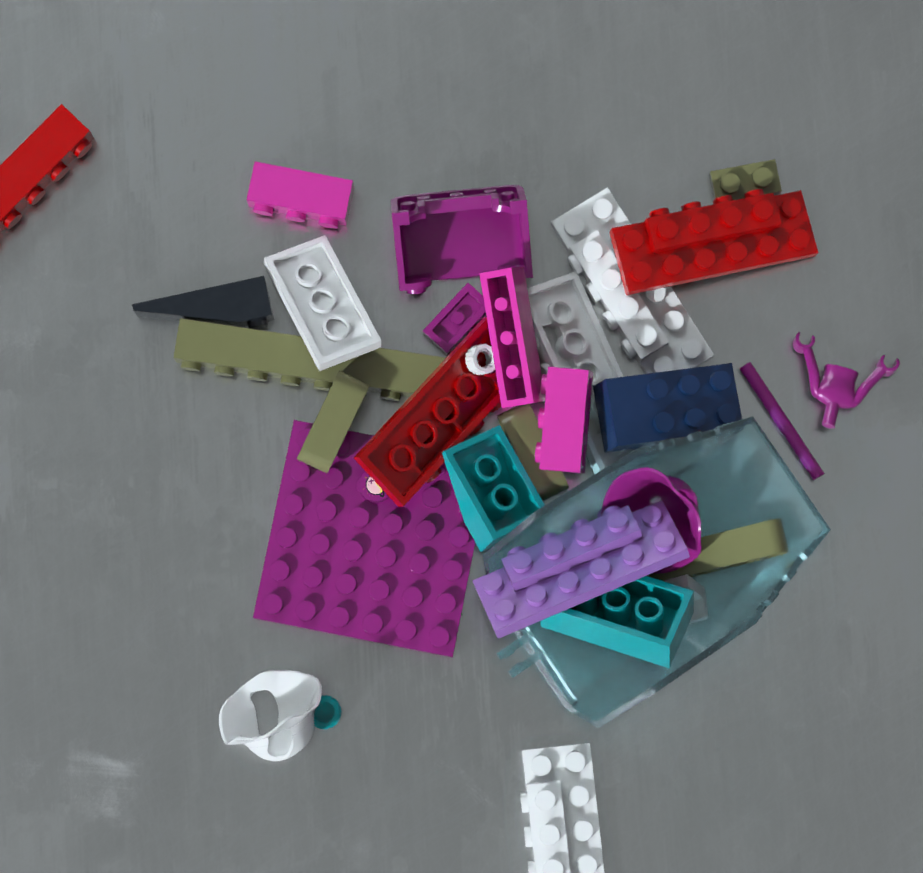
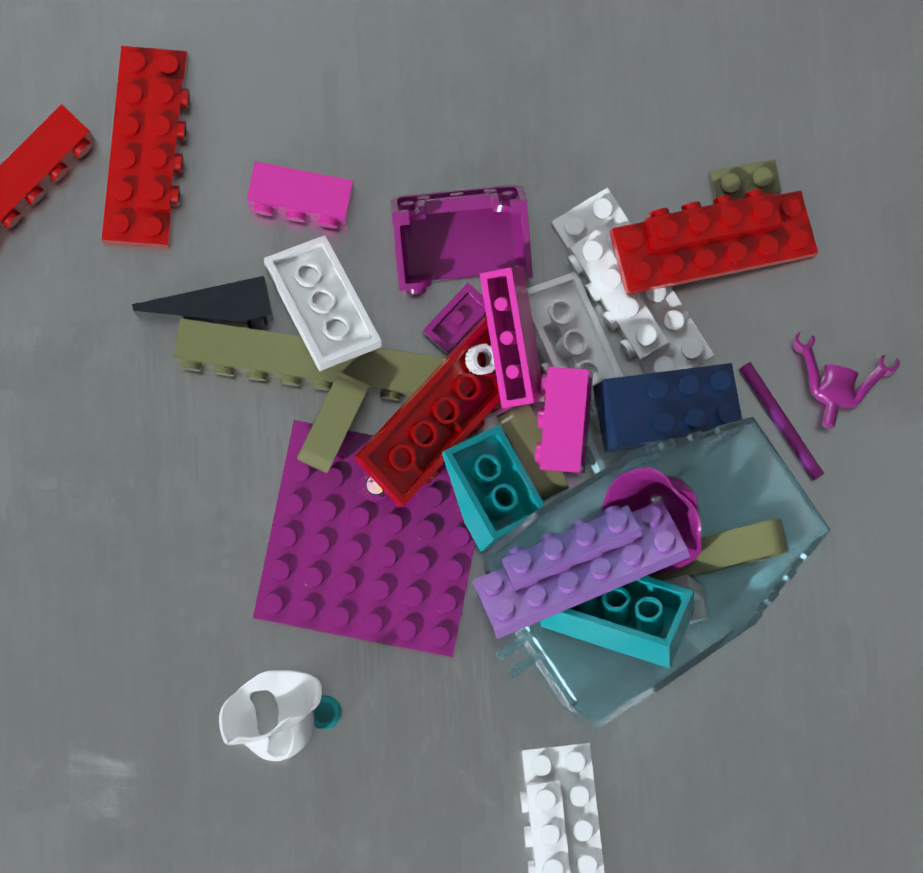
(146, 146): none -> red plate

